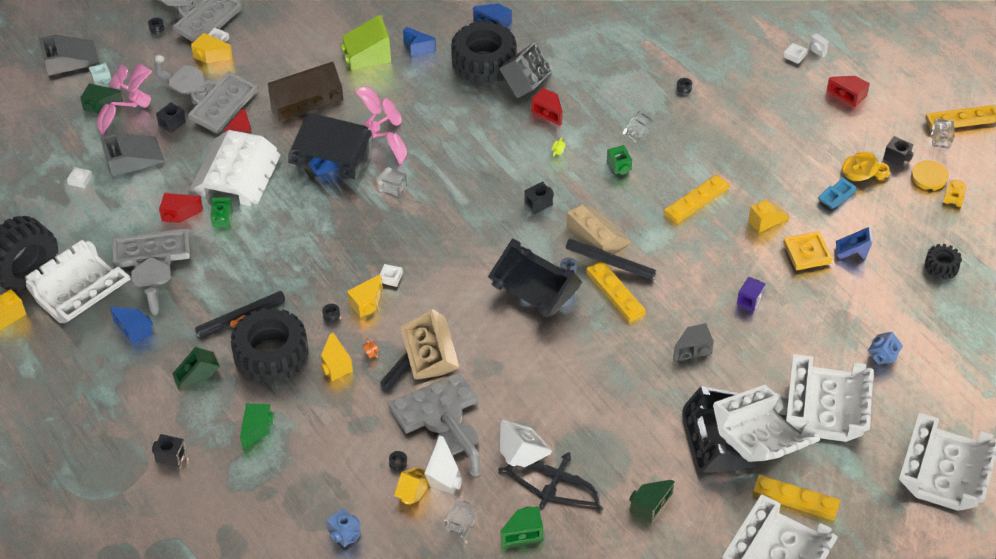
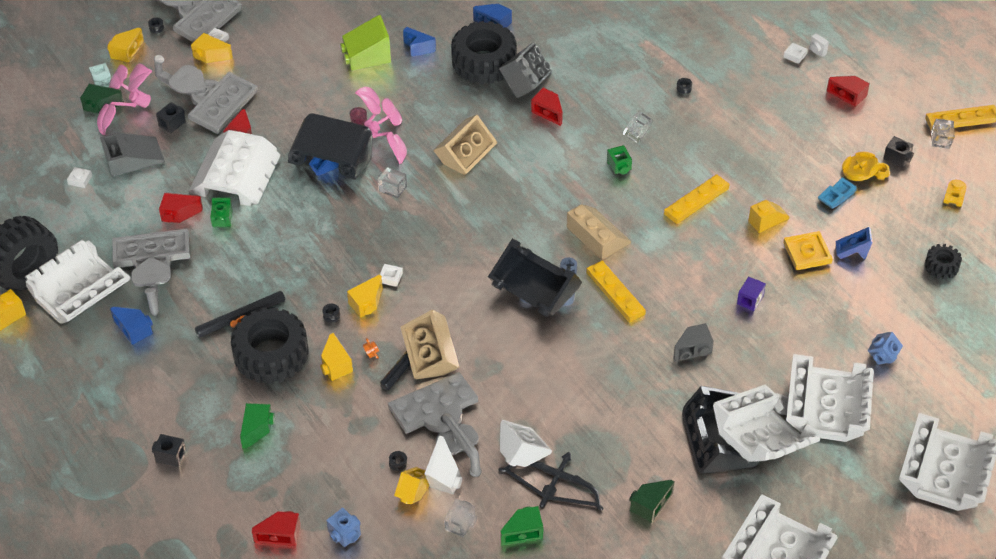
(67, 53): dark grey slope -> none
(125, 44): none -> yellow slope
(195, 368): dark green slope -> none
(278, 529): none -> red slope
(305, 91): dark brown slope -> none
(358, 115): none -> clear pink wheel
(466, 145): none -> tan slope
(538, 197): black brick -> none
(558, 147): neon yellow plate -> none
(611, 259): black axle -> none
(797, 497): yellow plate -> none
(930, 175): yellow tile -> none

